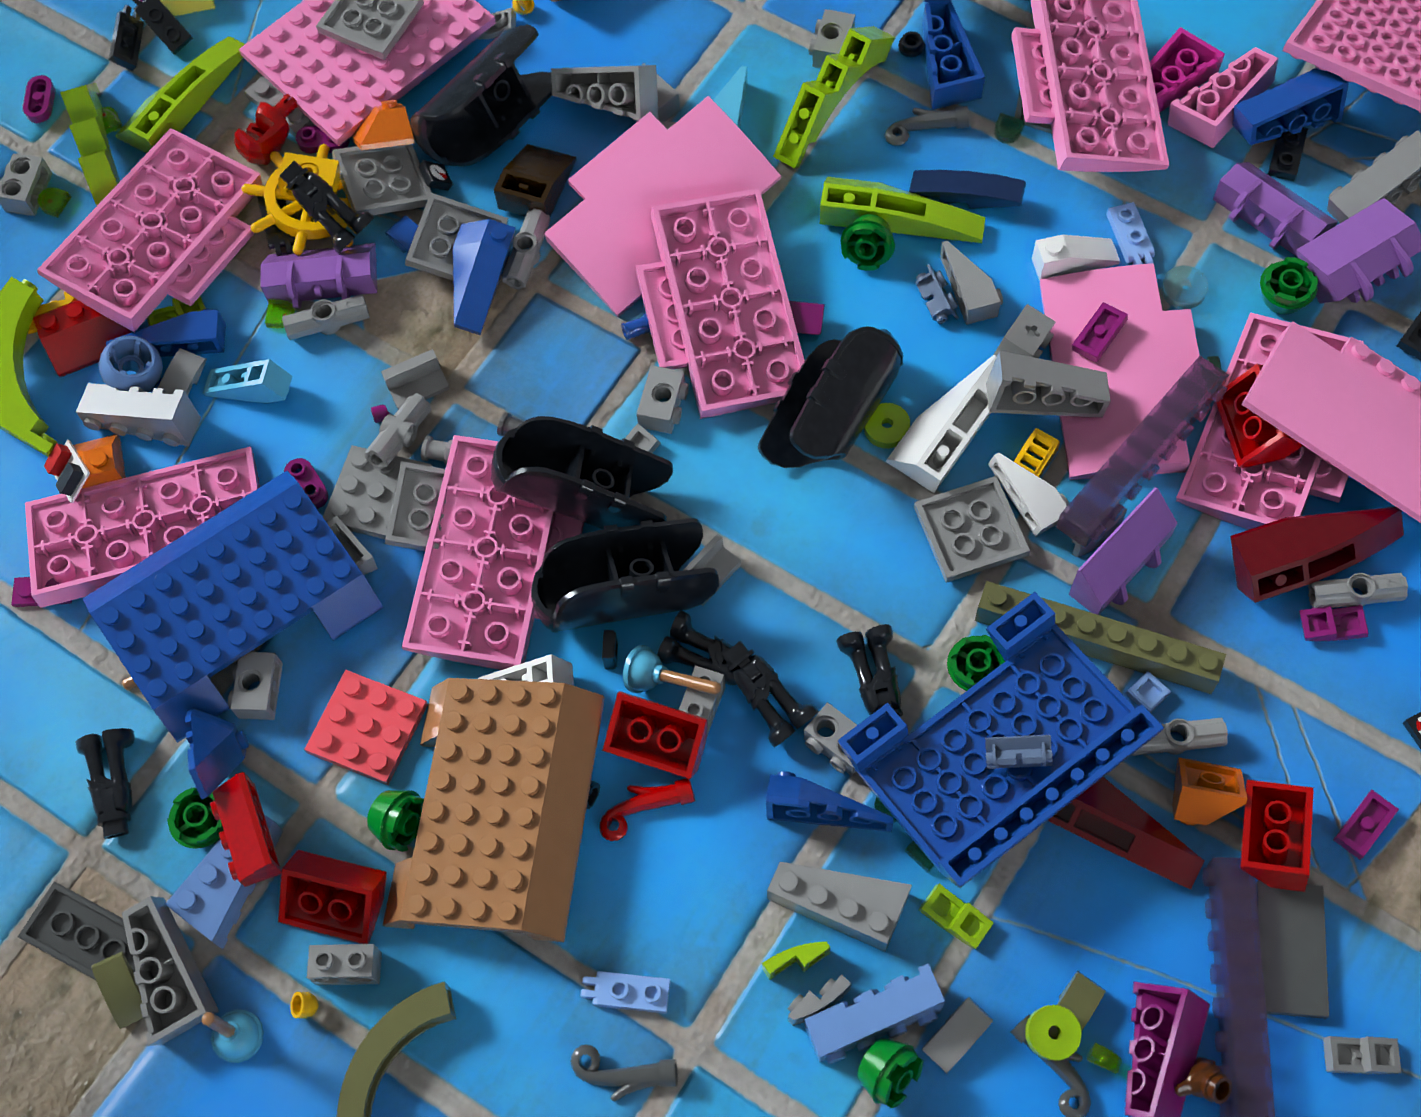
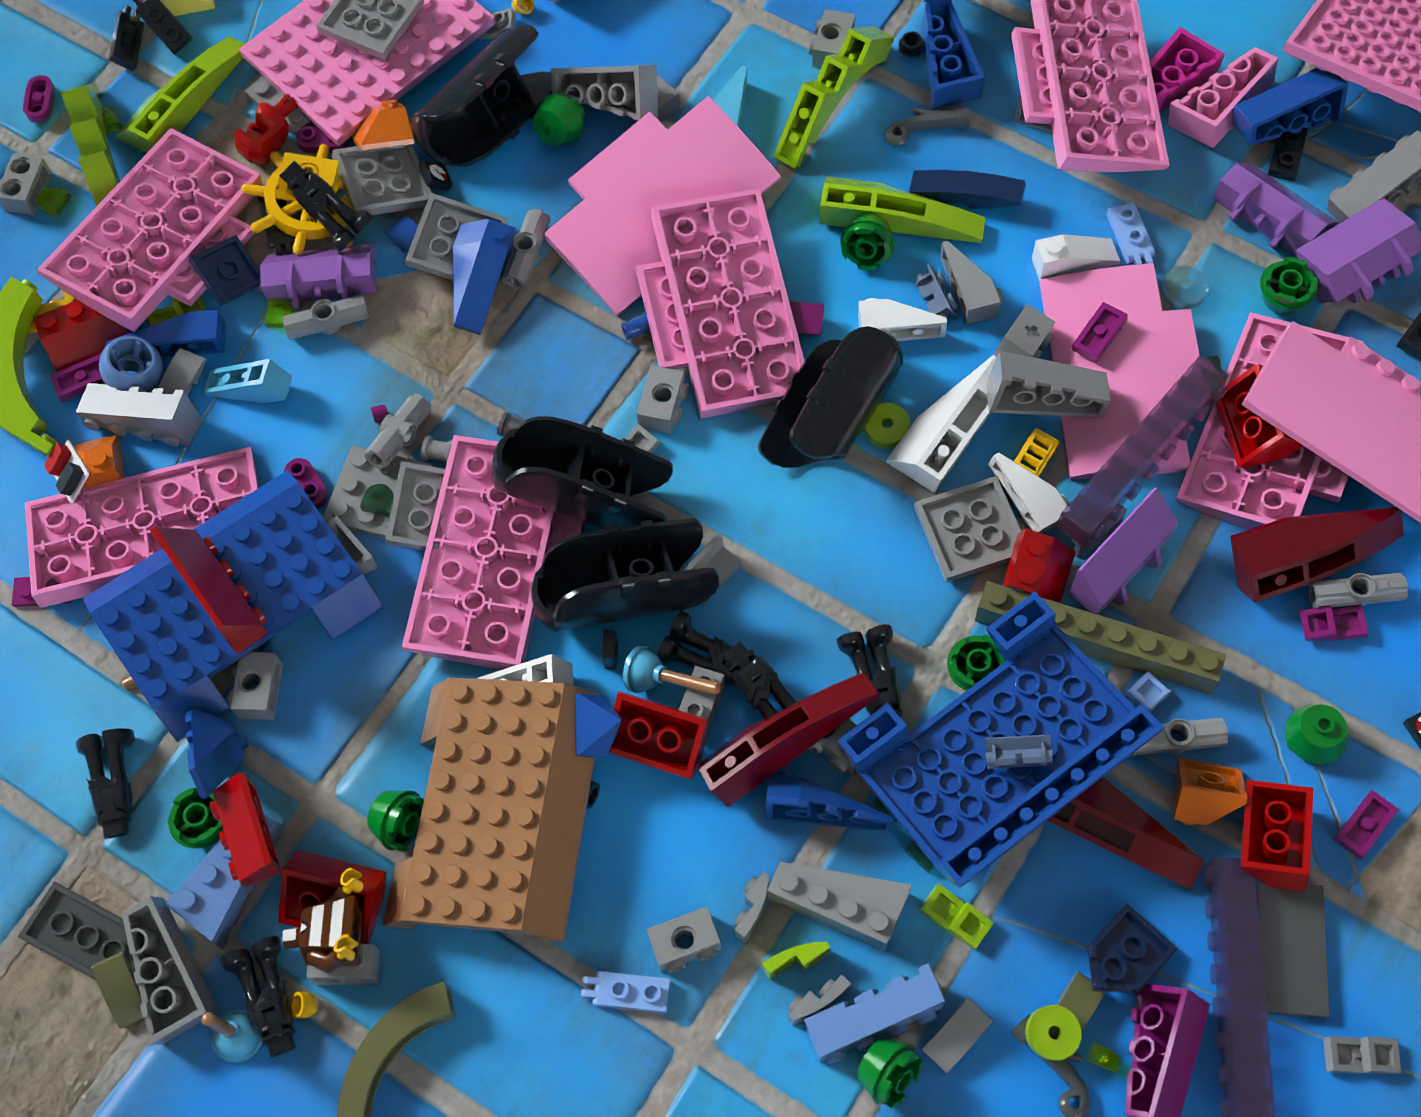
(74, 379): none -> magenta plate
(213, 586): none -> red slope
(227, 270): none -> dark blue tile
(269, 1010): none -> black piece
(331, 928): none -> torso
(366, 727): coral plate -> none
(378, 500): none -> clear green tile
(415, 375): light grey panel -> none
(533, 180): dark brown slope -> none
(559, 120): none -> green cone
(595, 725): none -> blue slope
(628, 1078): dark grey plant -> none
(647, 799): red plant -> none
(694, 924): none -> light grey brick
(756, 899): none -> light grey slope
(782, 737): none -> dark red wedge
(901, 320): none -> white slope
(1008, 128): clear green tile -> none
(1039, 565): none -> red slope
(1127, 953): none -> dark blue tile
(1205, 1081): reddish brown animal -> none
(1317, 734): none -> green cone

